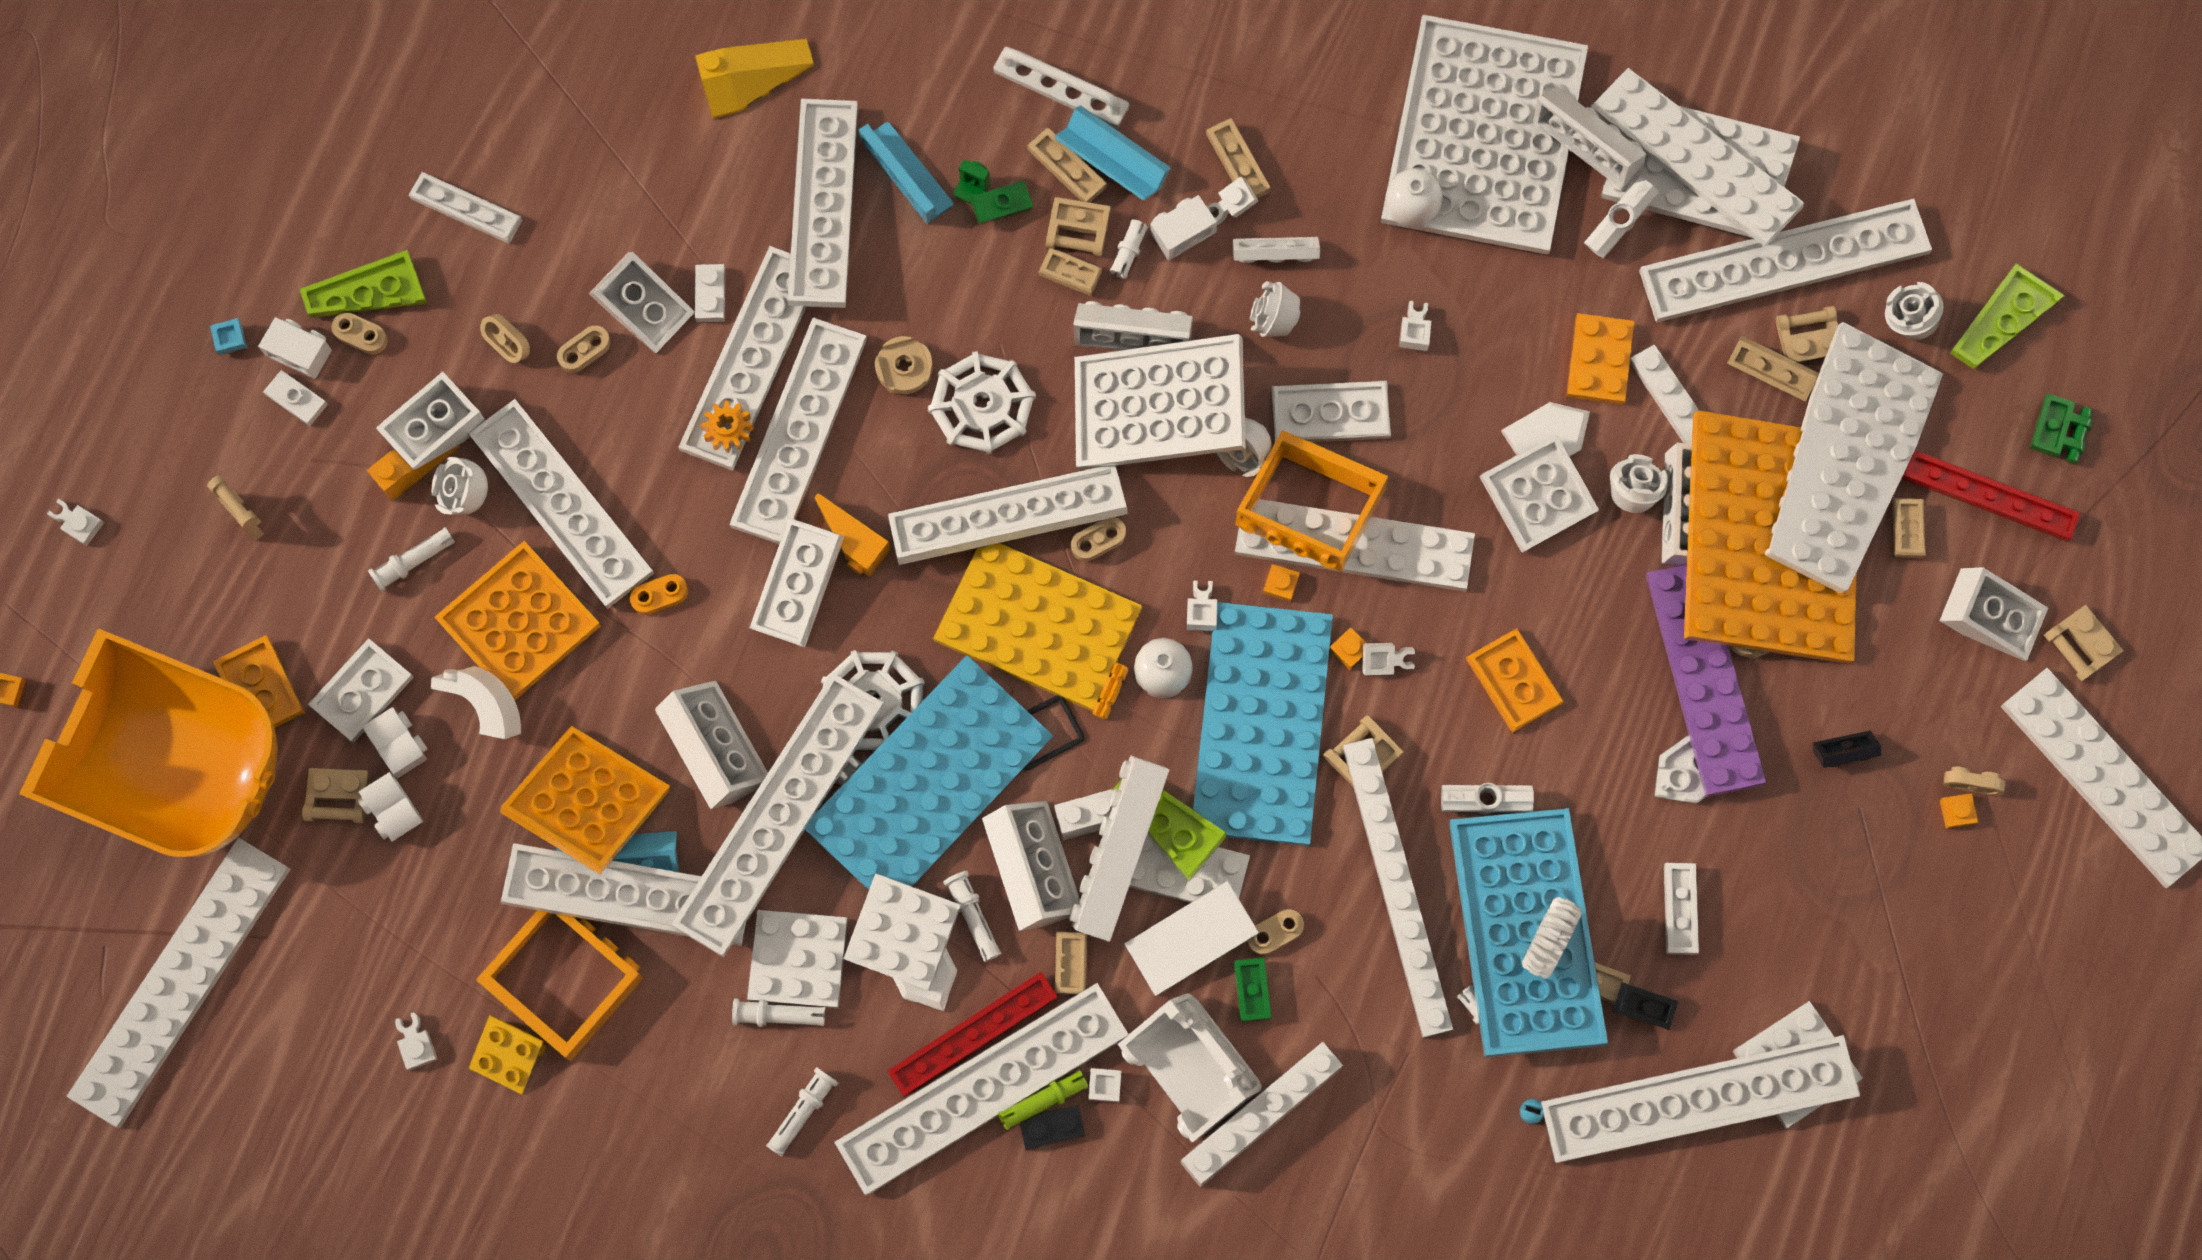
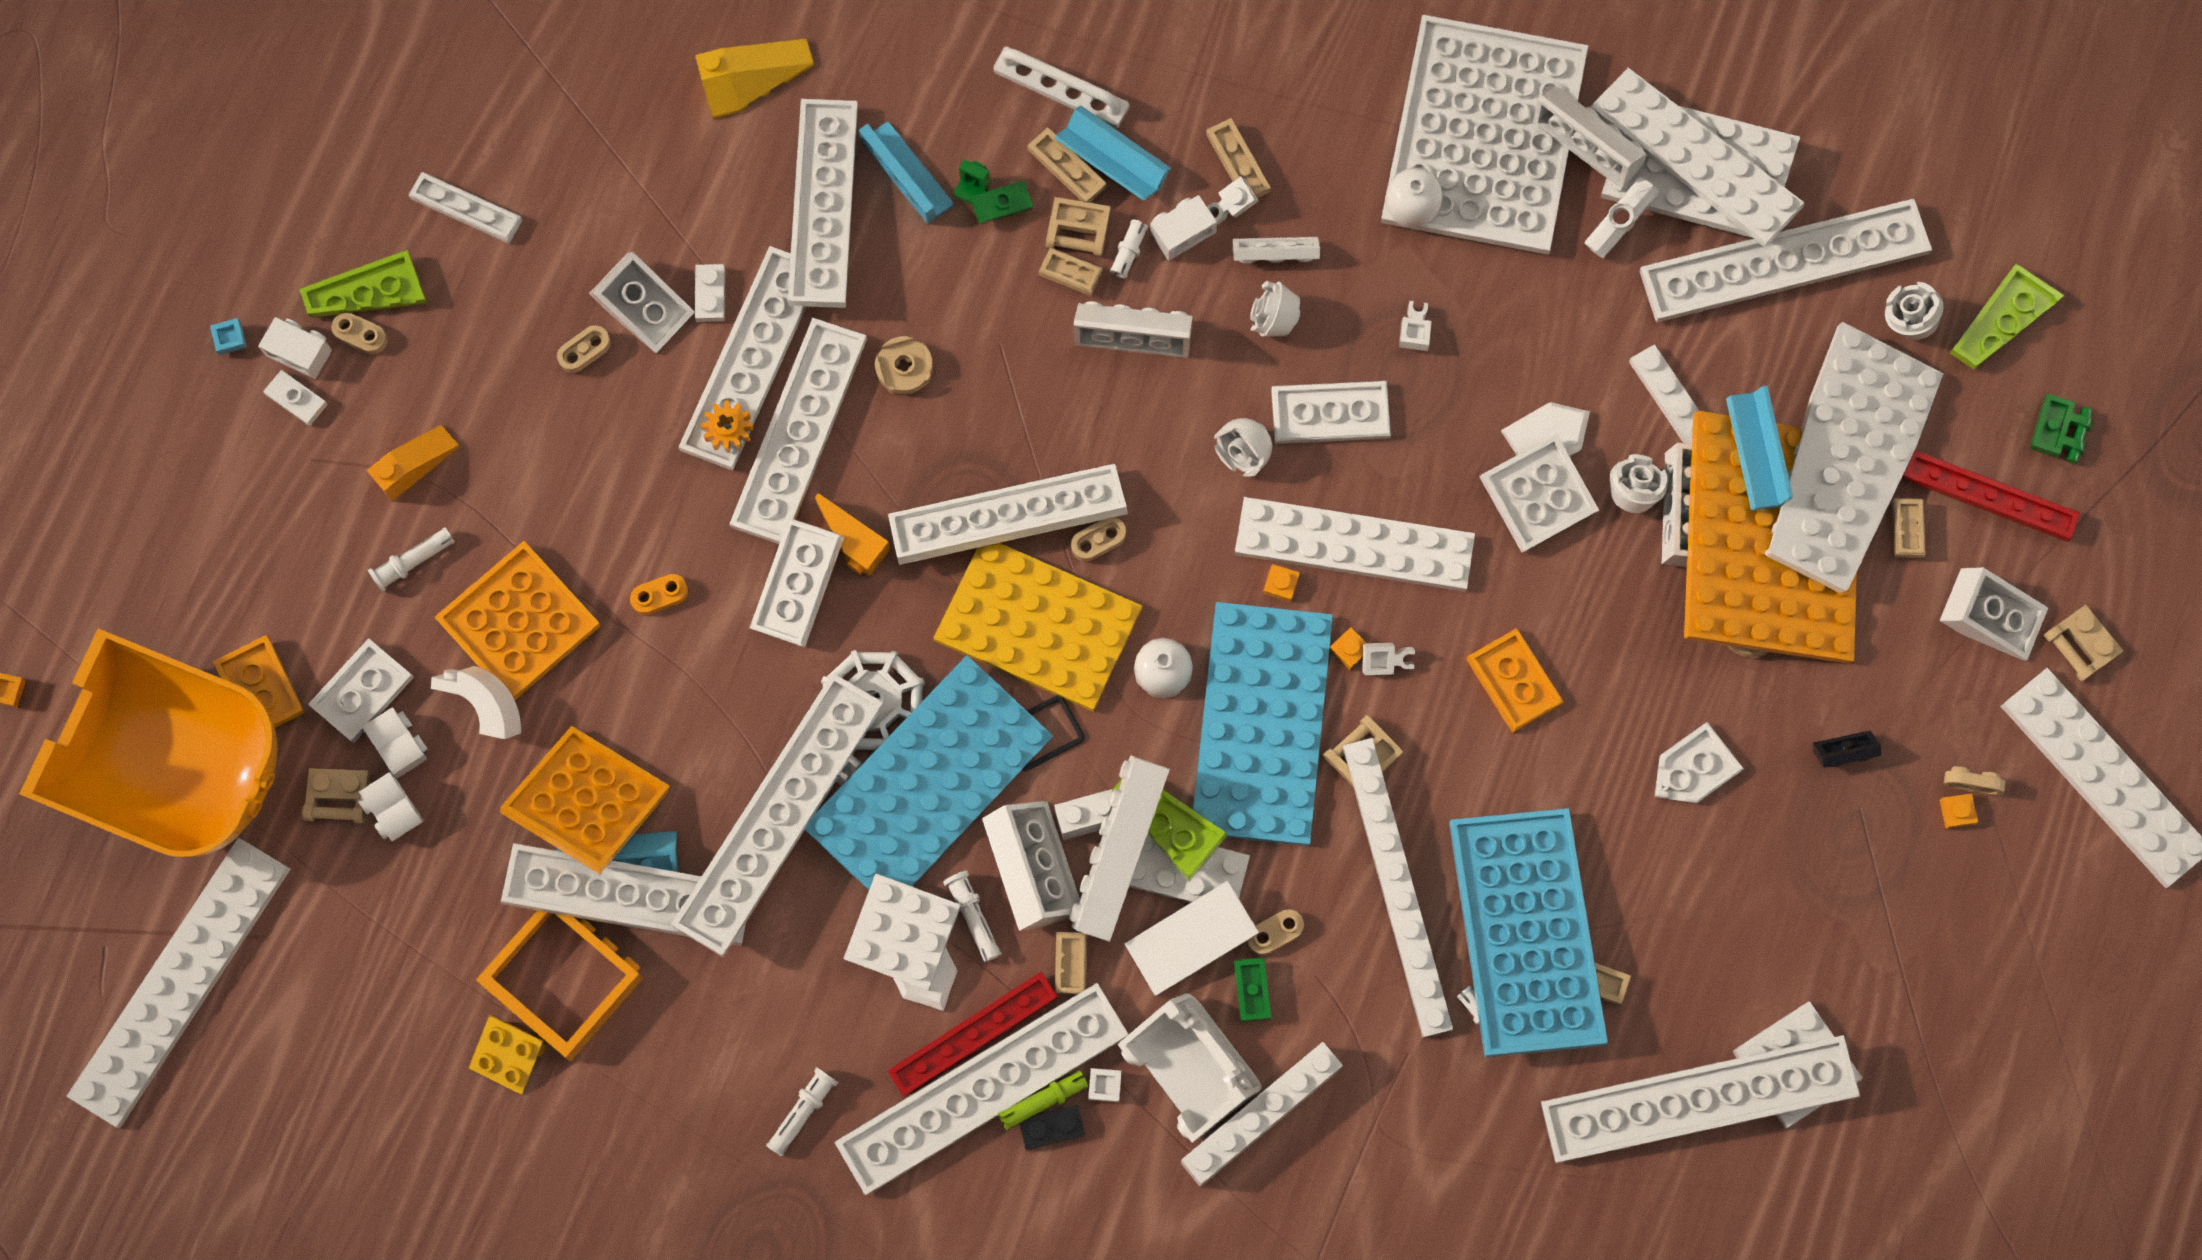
(77, 523): white plate -> none
(233, 504): tan plate -> none
(415, 1047): white plate -> none
(431, 422): white slope -> none
(459, 487): white cylinder -> none
(505, 338): tan plate -> none
(561, 503): white plate -> none
(712, 743): white slope -> none
(762, 1013): white pin -> none
(797, 959): white plate -> none
(976, 417): white plate -> none
(1110, 691): light orange axle -> none
(1160, 402): white plate -> none
(1202, 610): white plate -> none
(1325, 463): light orange window -> none
(1507, 798): white piece -> none
(1530, 1117): medium azure hinge -> none
(1551, 937): white gear -> none
(1600, 359): light orange plate -> none
(1645, 1006): black plate -> none
(1681, 909): white plate -> none
(1707, 694): medium lavender plate -> none
(1759, 449): none -> medium azure panel
(1773, 368): tan plate -> none
(1811, 345): tan plate -> none

